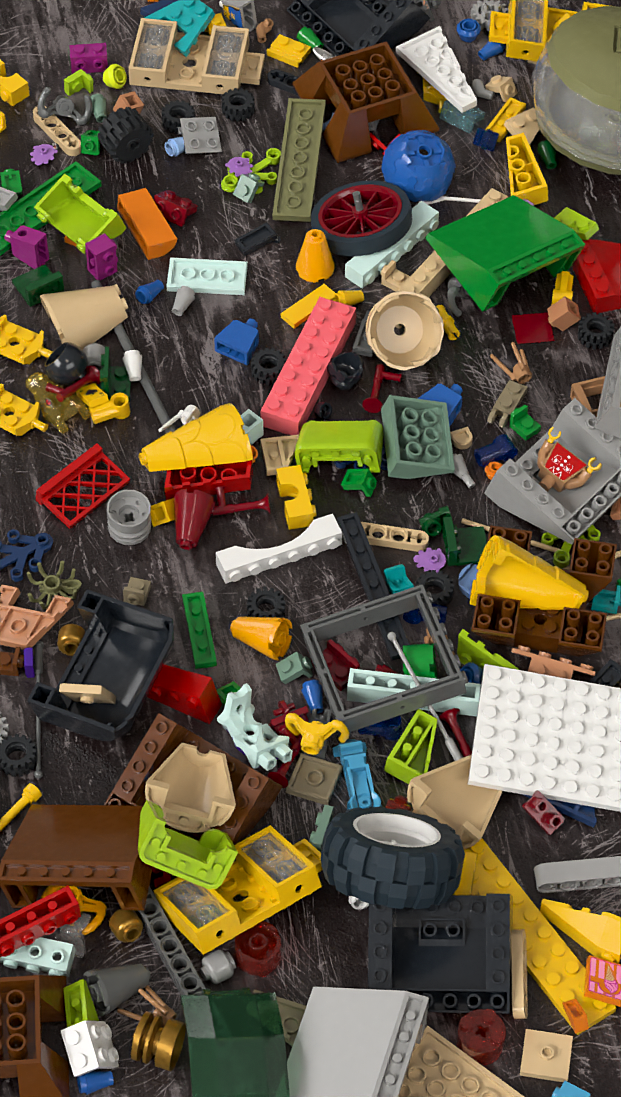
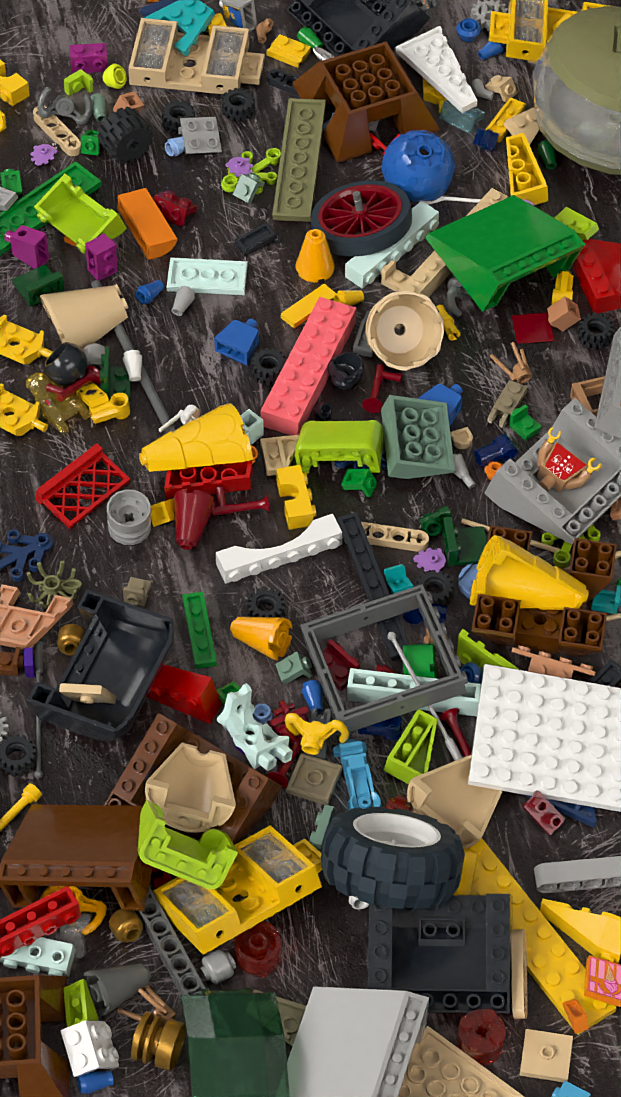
(262, 709): none -> medium blue plate

